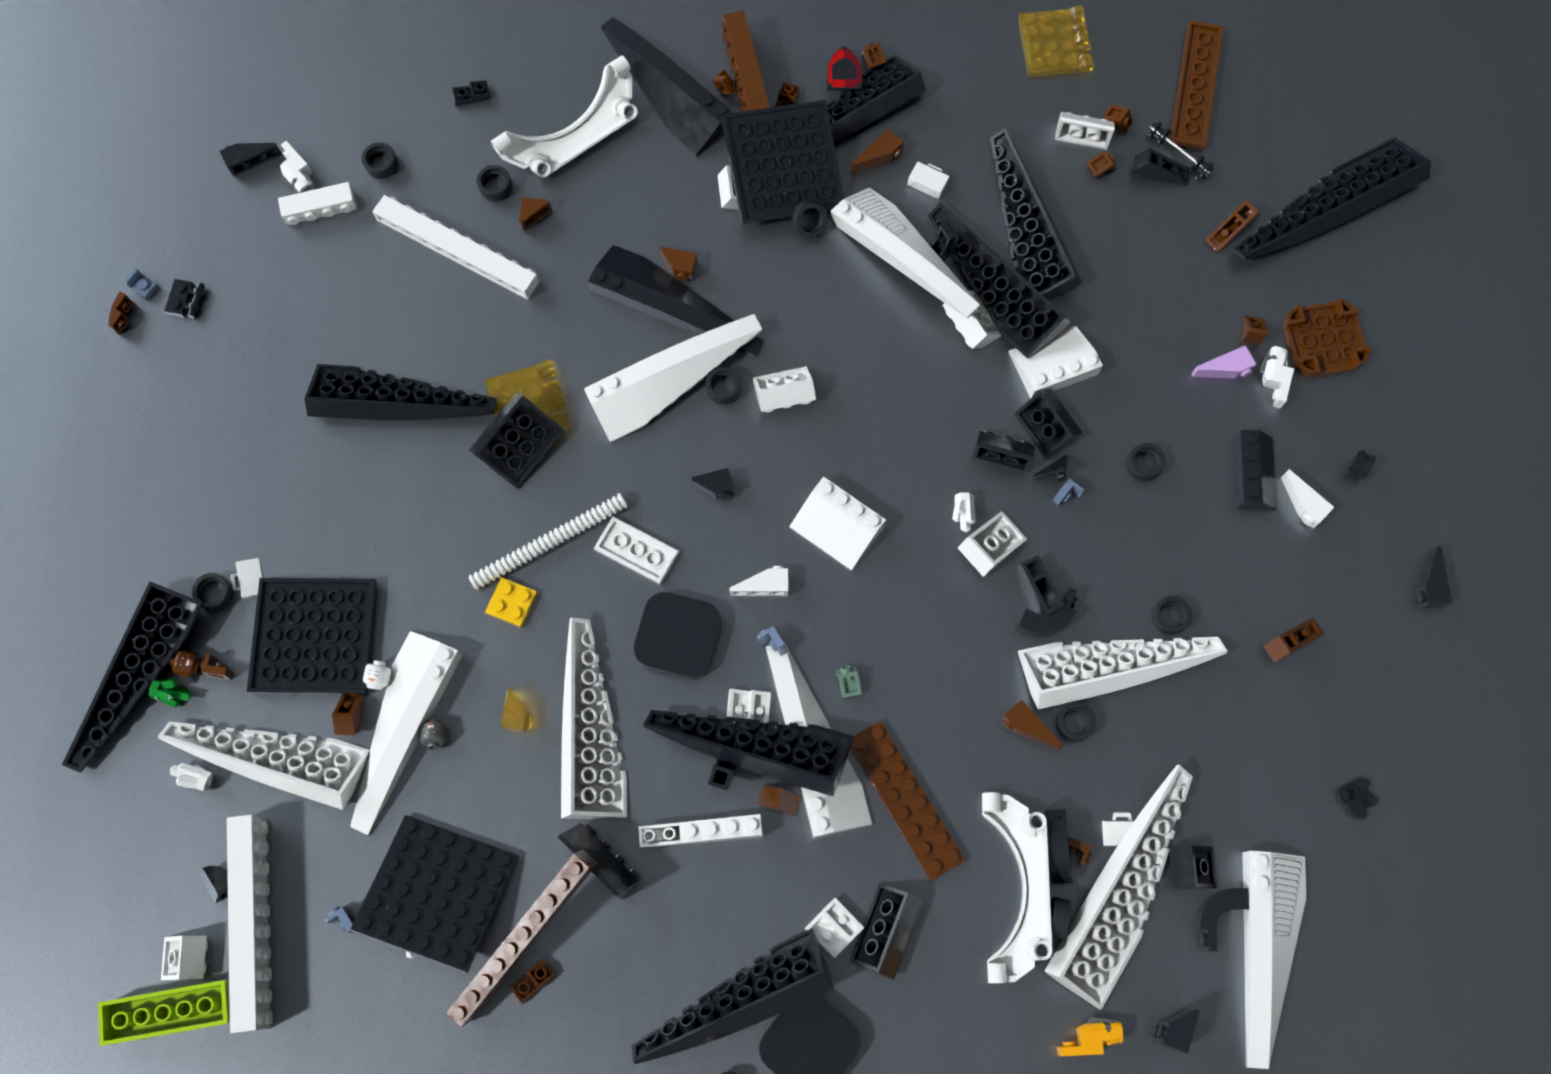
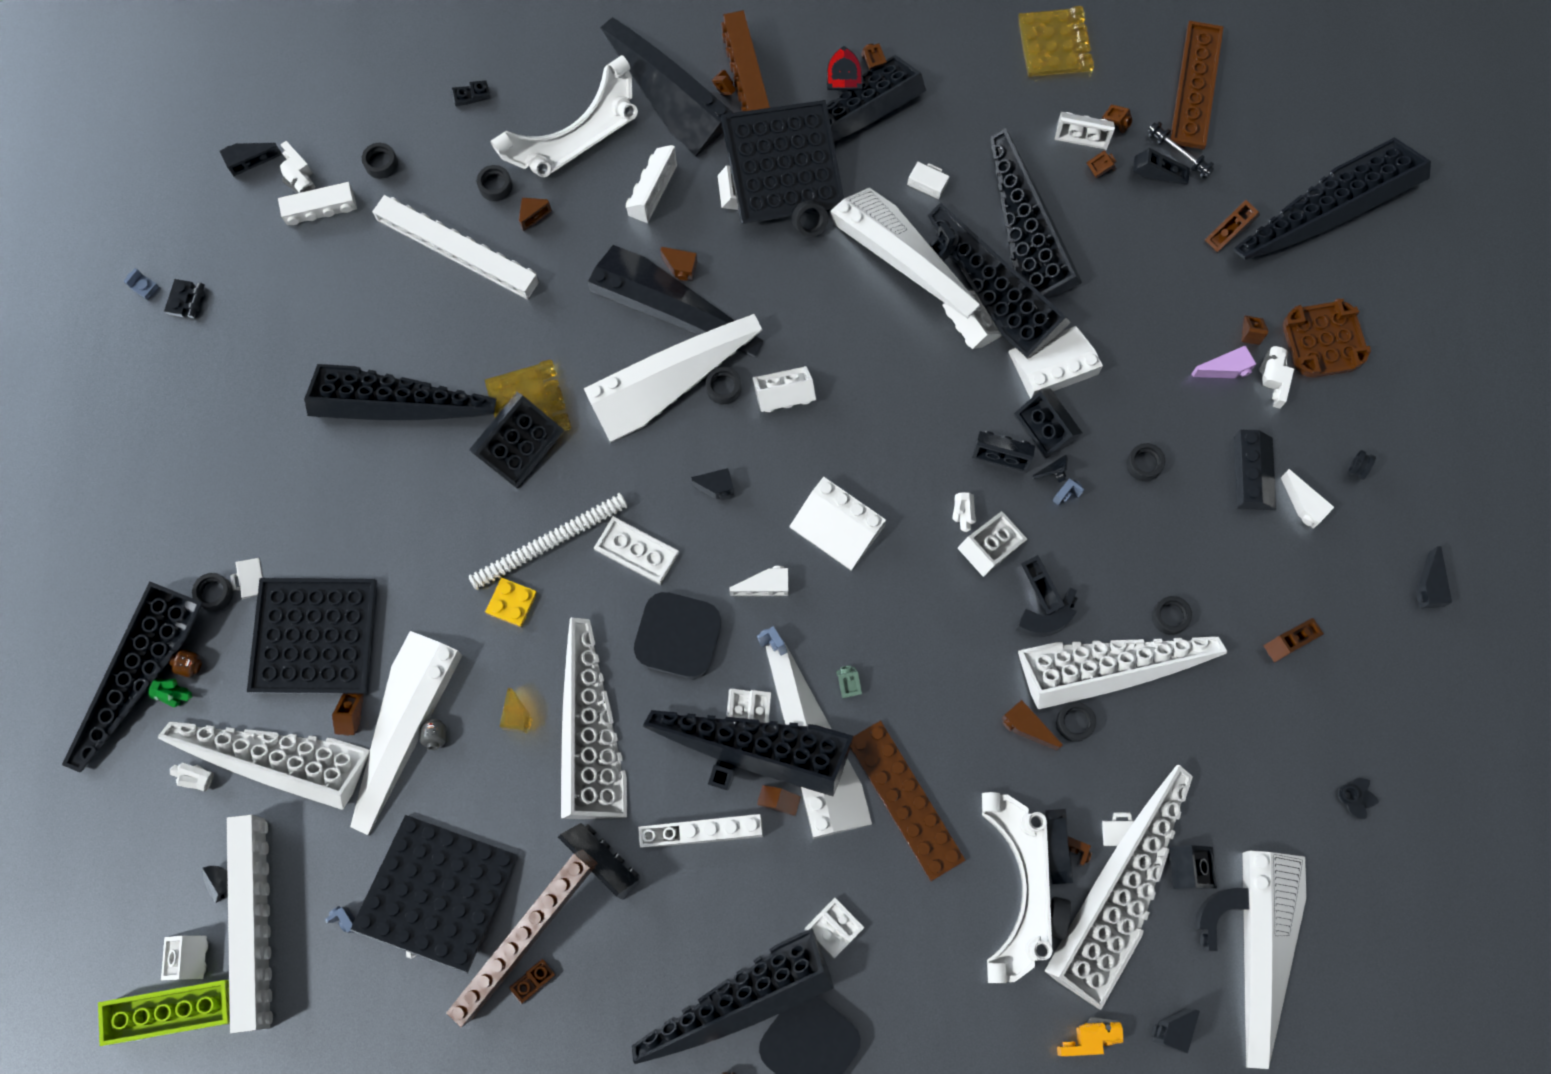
(117, 317): reddish brown slope -> none
(212, 669): reddish brown bracket -> none
(377, 675): white head -> none
(652, 183): none -> white slope
(787, 95): reddish brown slope -> none
(880, 152): reddish brown slope -> none
(886, 931): black slope -> none

